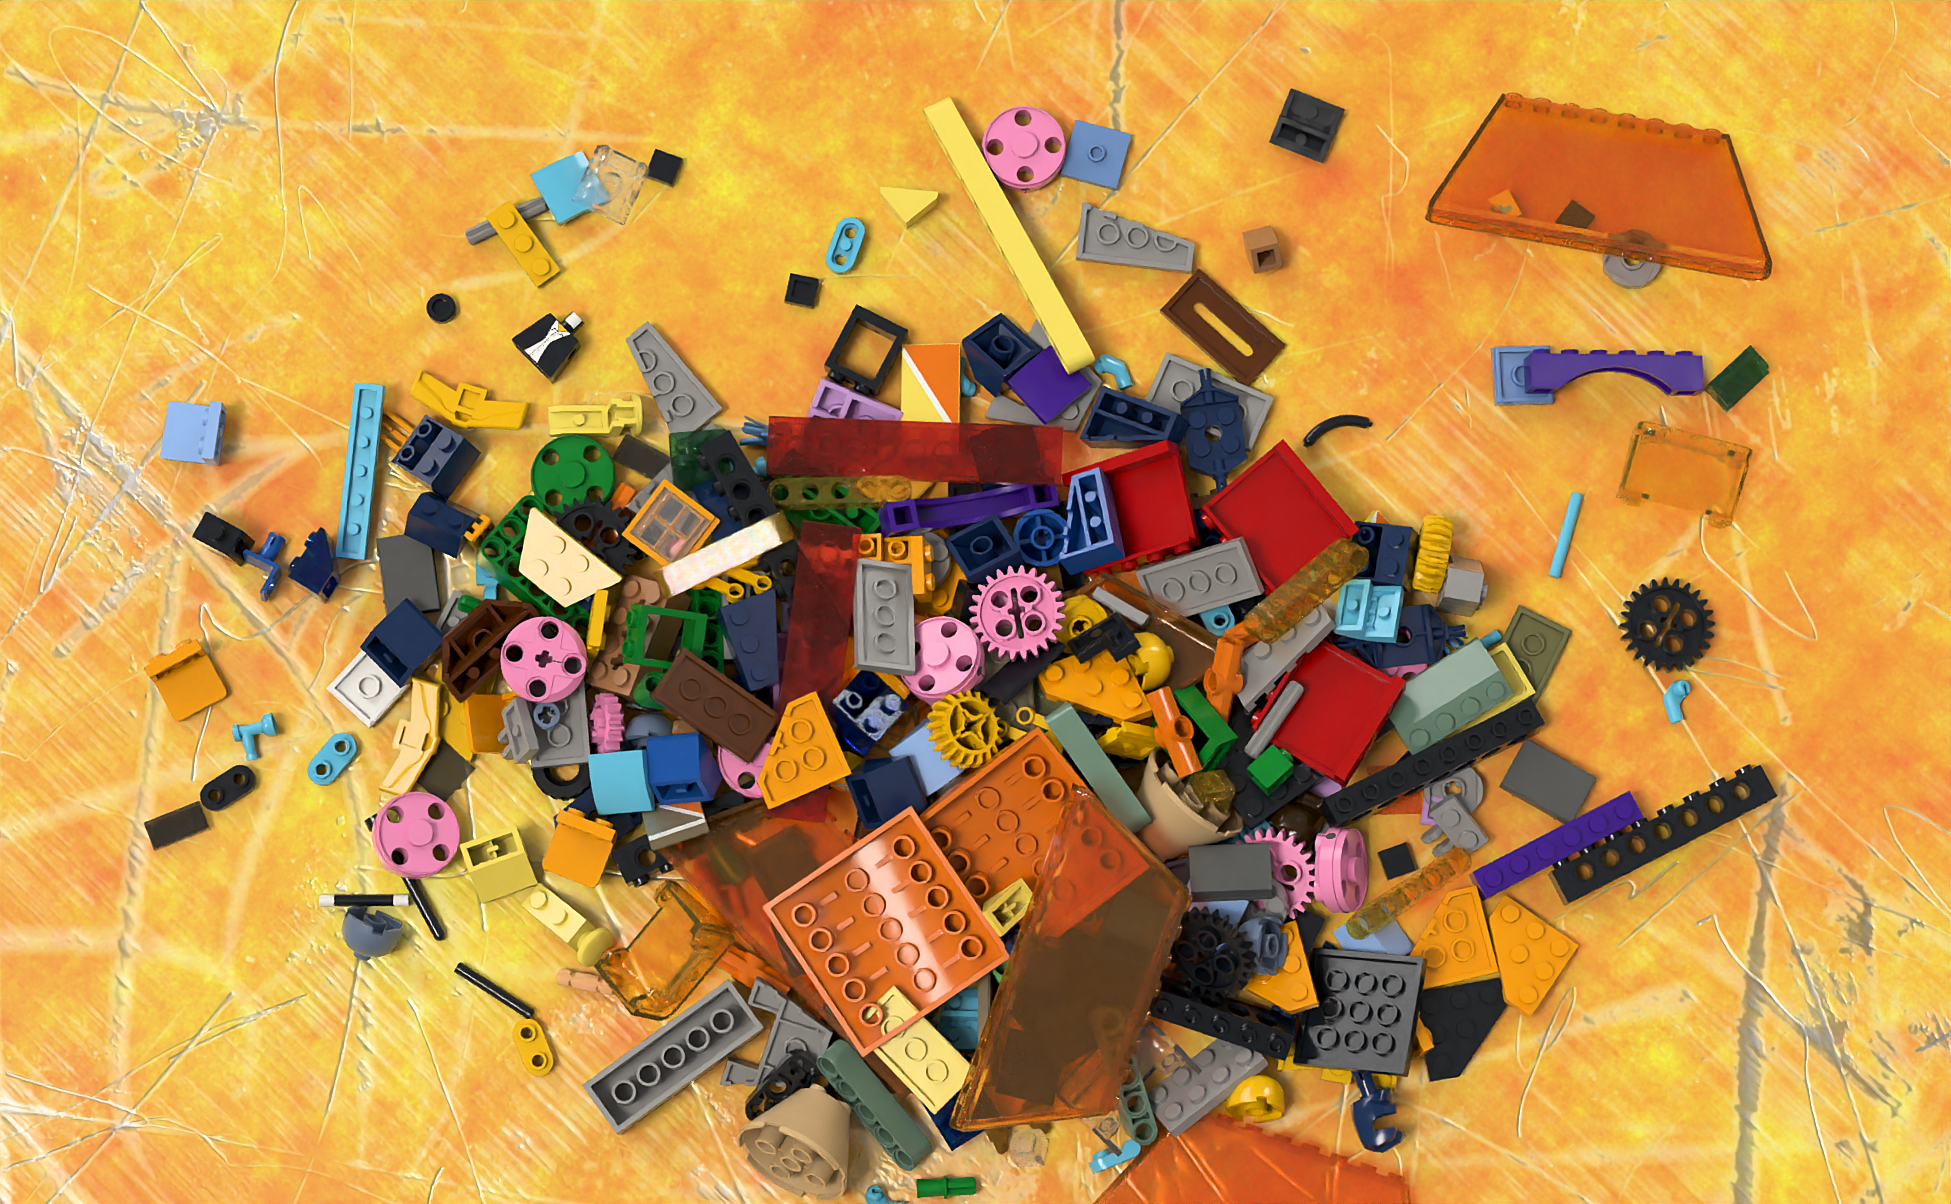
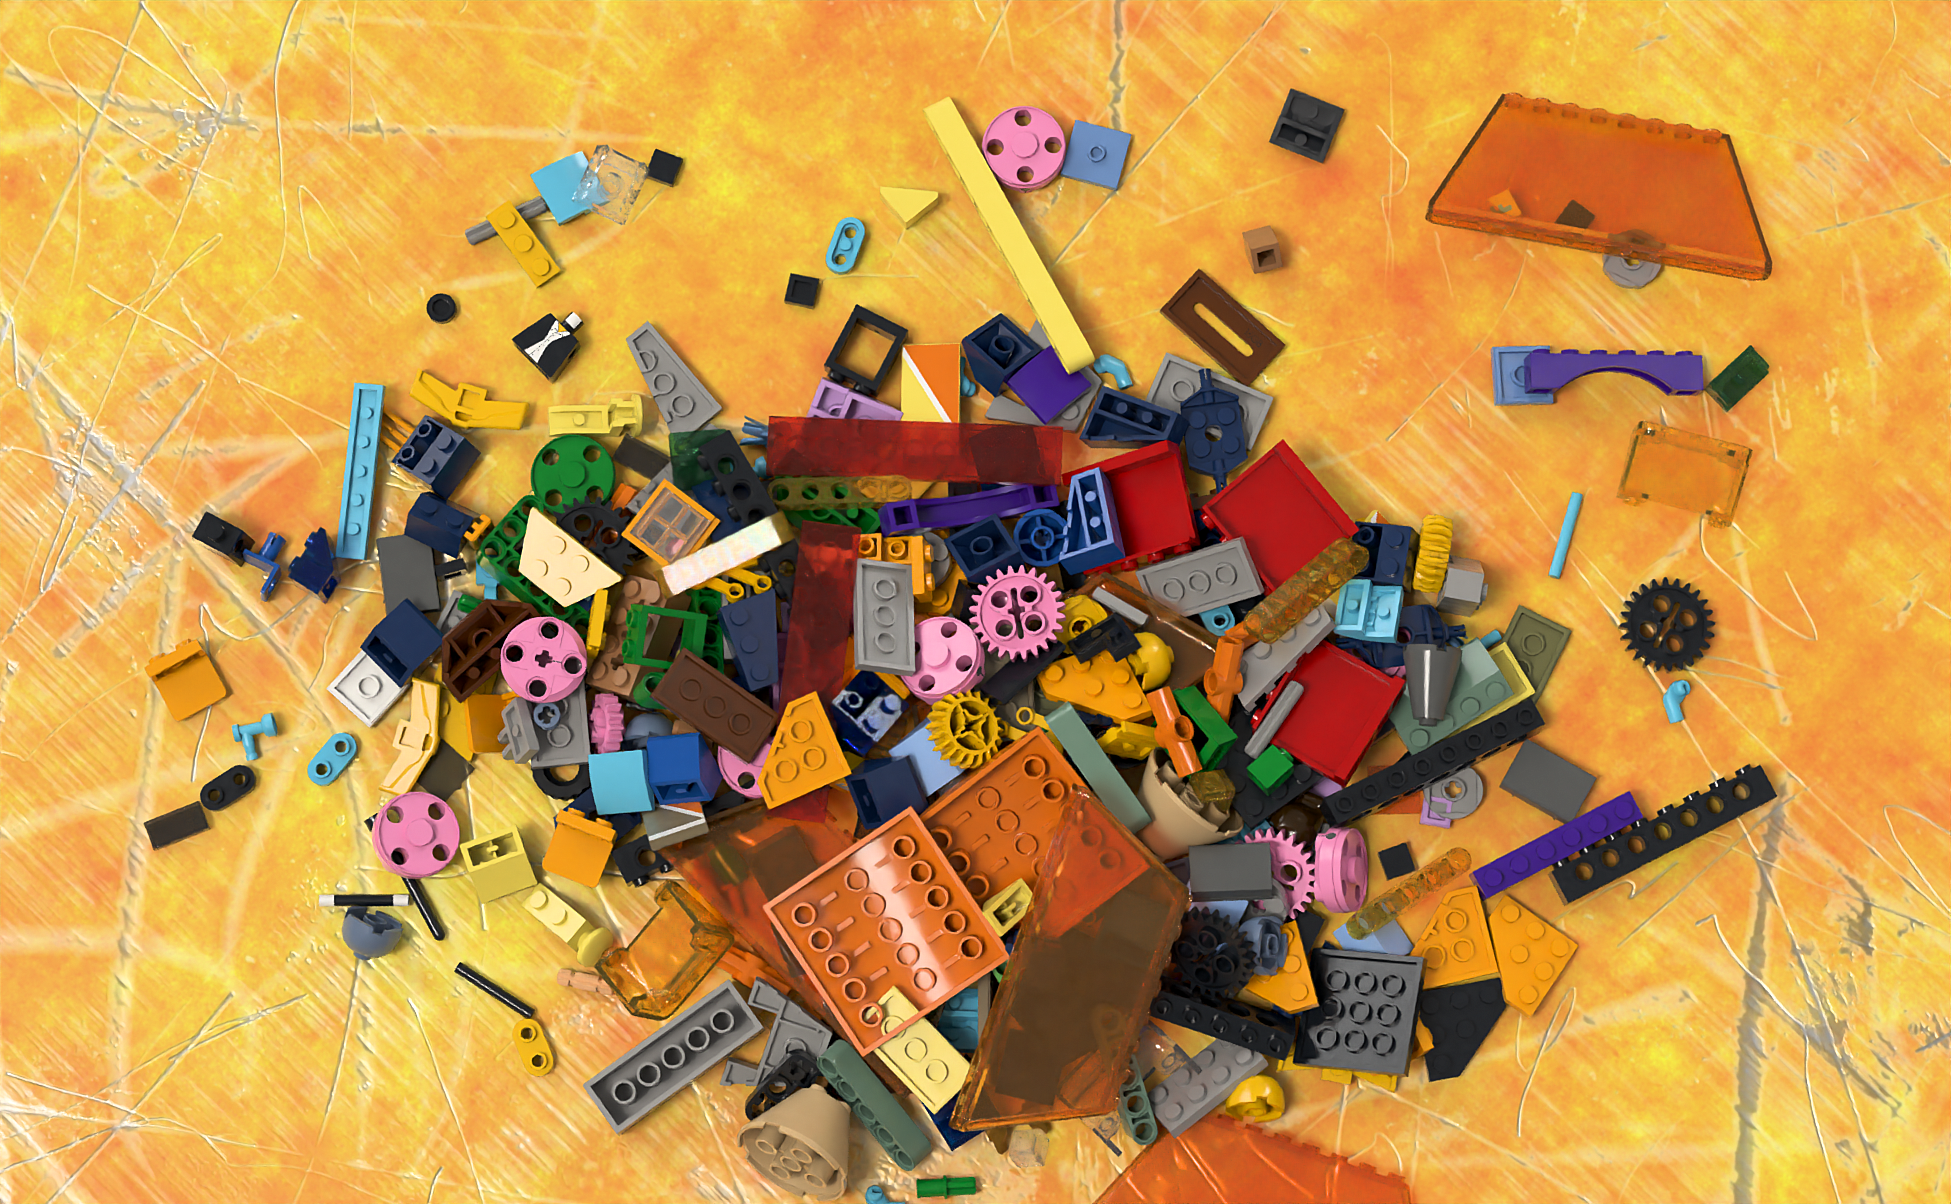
(194, 432): light blue bracket -> none
(451, 569): none -> black tile
(1105, 1160): medium azure plate -> none
(1121, 242): light grey wing -> none
(1332, 423): black piece -> none
(1373, 1105): dark blue piece -> none
(1430, 680): none -> dark grey cone
(1456, 824): light grey hinge -> none

